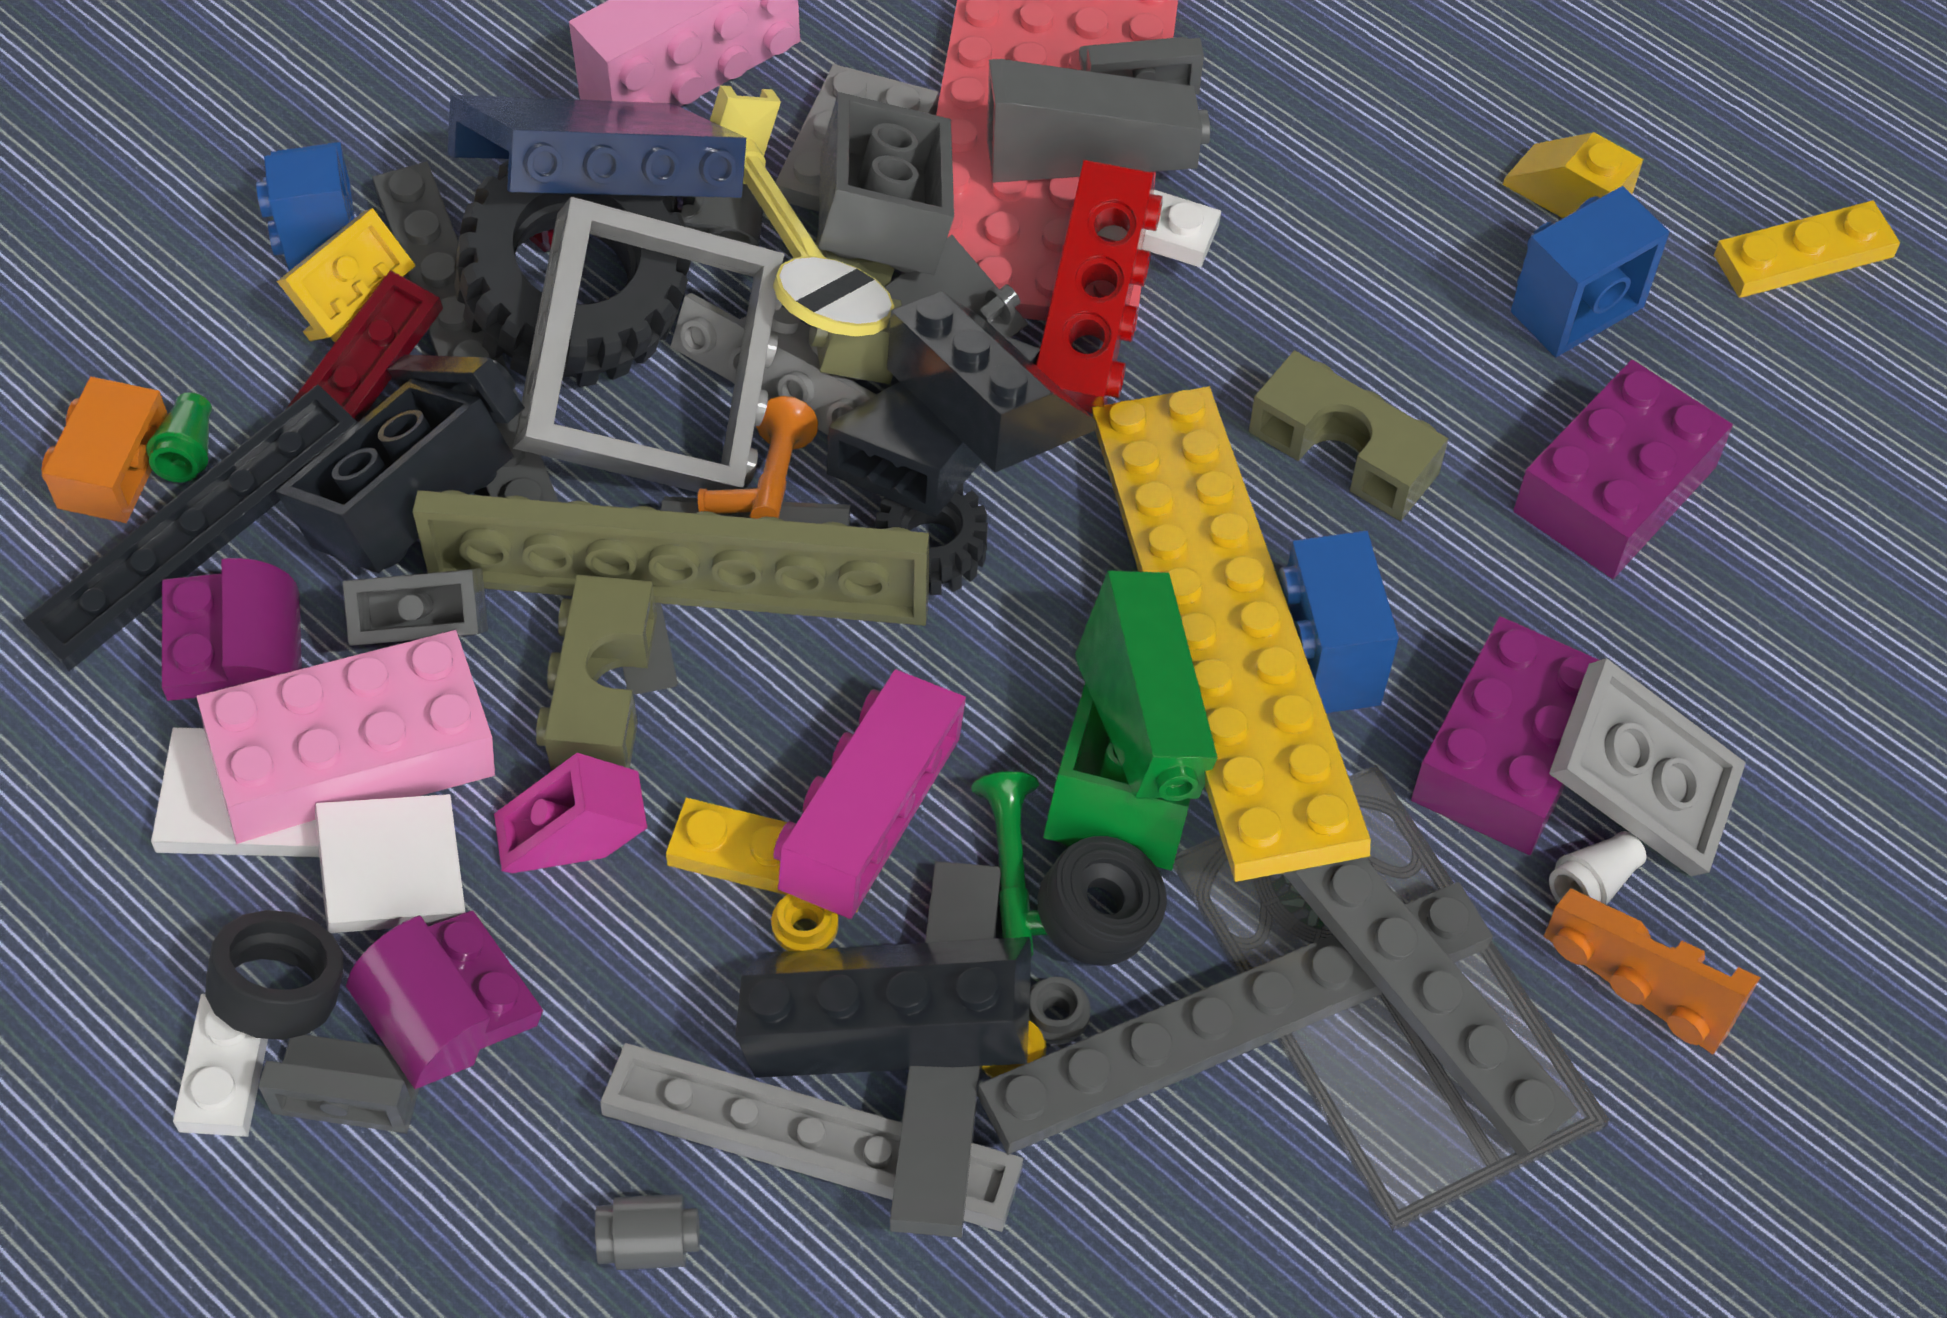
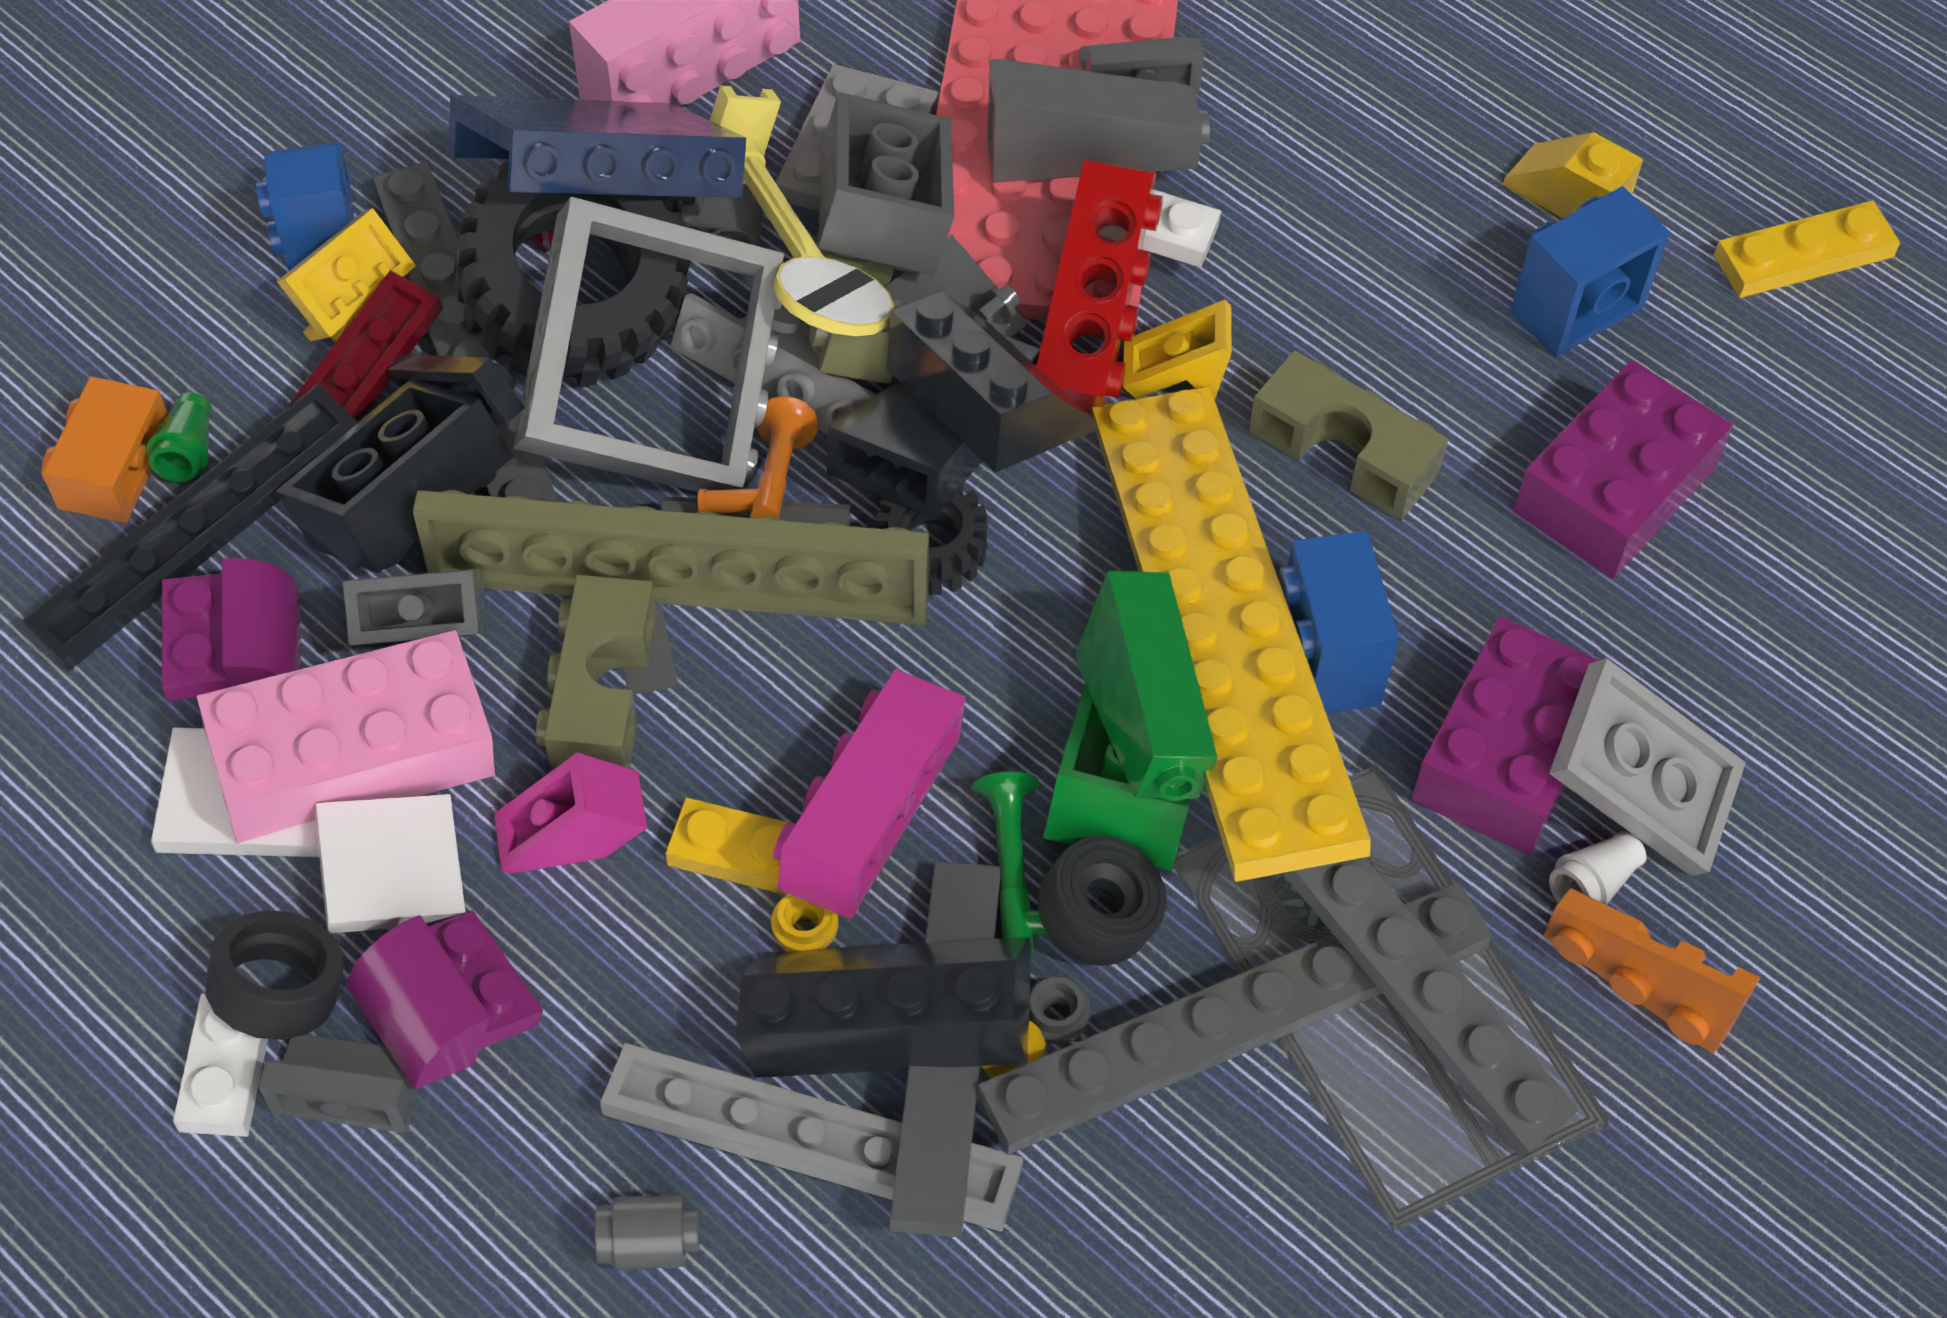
(1180, 350): none -> yellow slope

